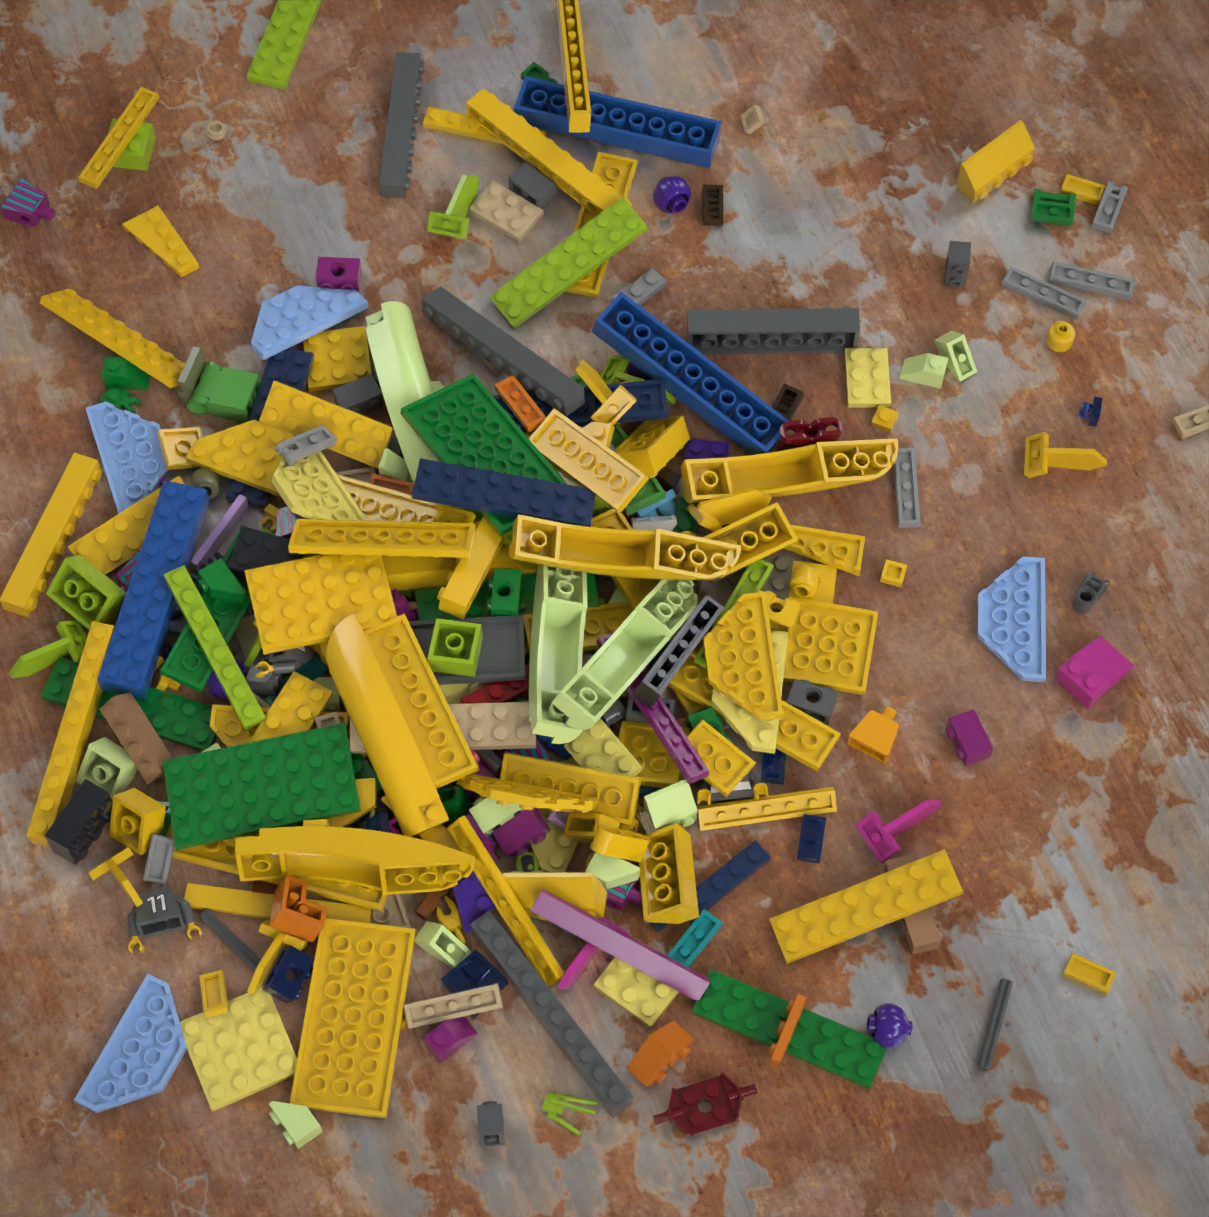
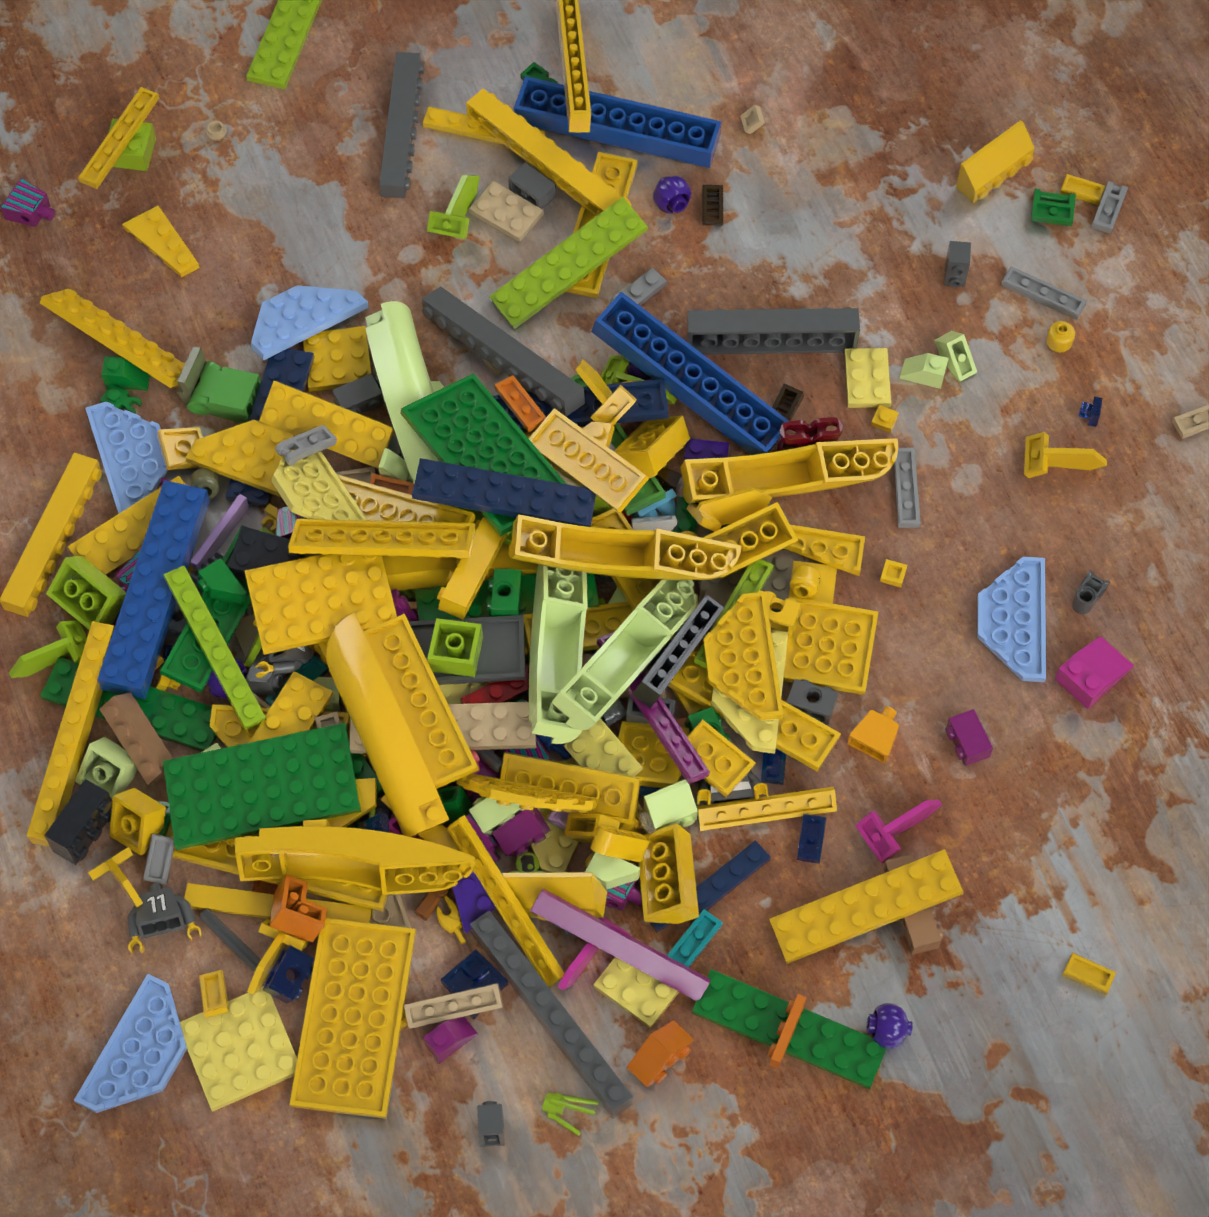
(297, 1121): yellowish green slope -> none
(330, 267): magenta brick -> none
(441, 944): yellowish green slope -> none
(718, 1091): dark red plate -> none
(995, 1024): dark grey axle -> none
(1091, 280): light grey tile -> none

